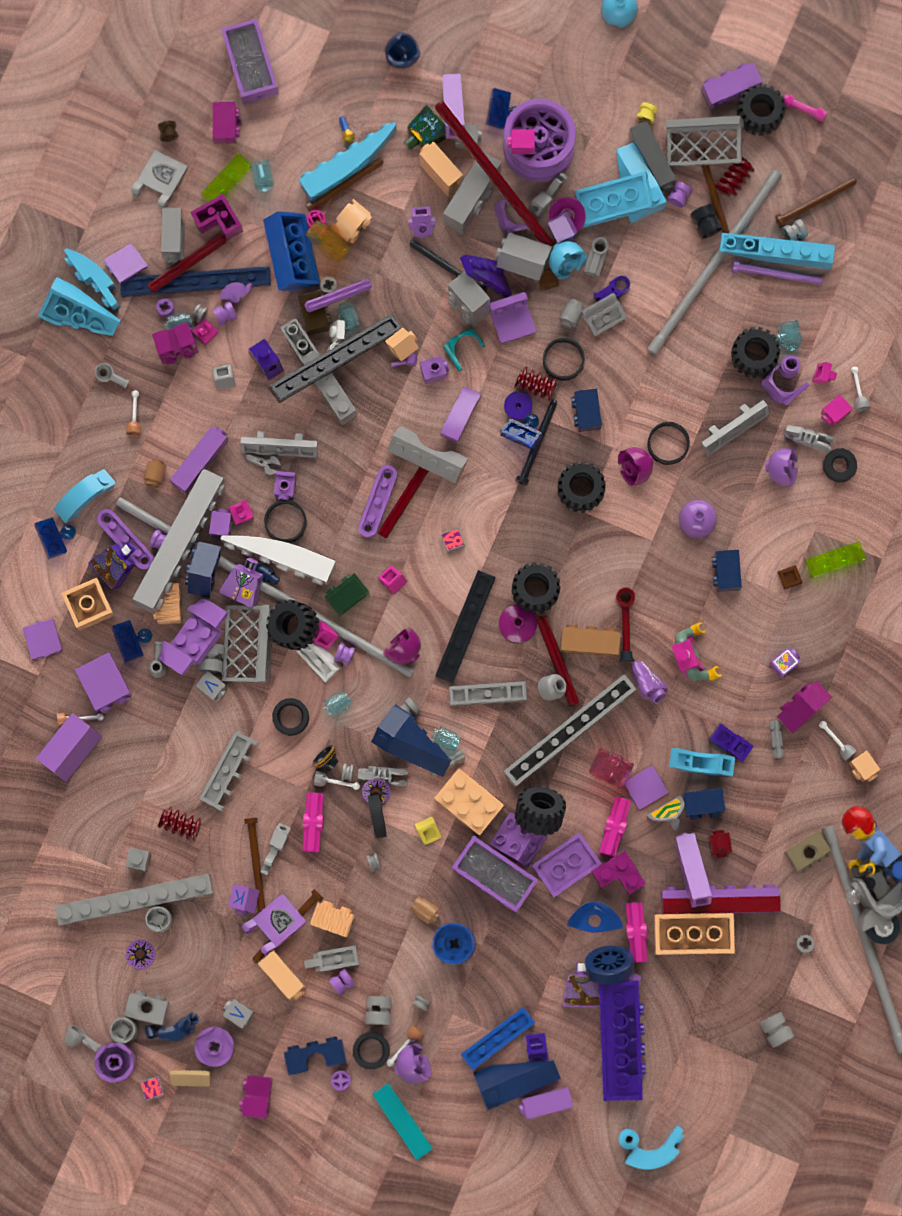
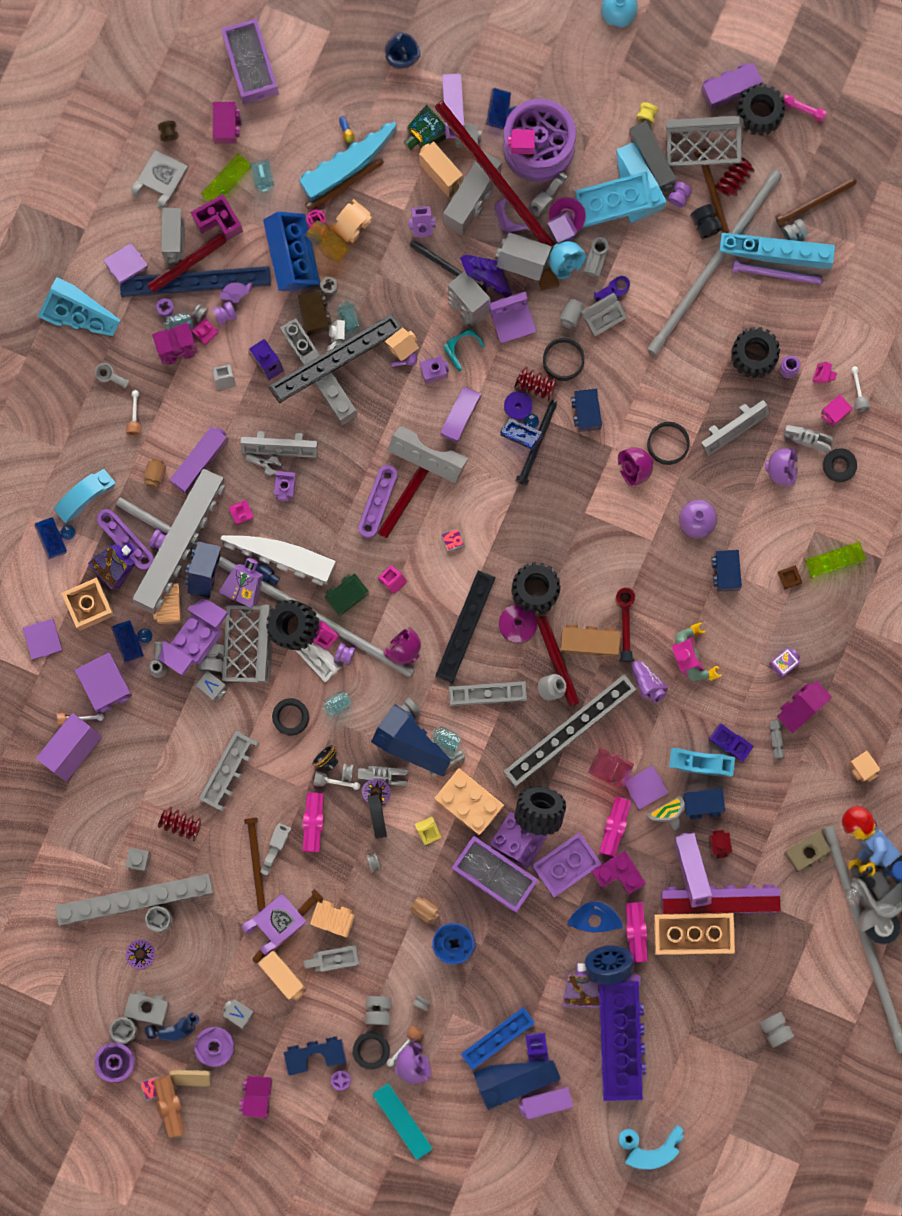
(75, 1035): light grey bar -> none
(92, 273): medium azure slope -> none
(168, 1106): none -> nougat piece
(220, 523): medium lavender brick -> none
(243, 899): medium lavender brick -> none
(281, 502): black tyre -> none
(338, 295): medium lavender axle -> none
(338, 985): medium lavender wheel -> none
(581, 471): black tyre -> none
(778, 395): medium lavender helmet -> none
(789, 335): clear light blue brick -> none
(809, 948): light grey bush -> none
(846, 751): hinge -> none

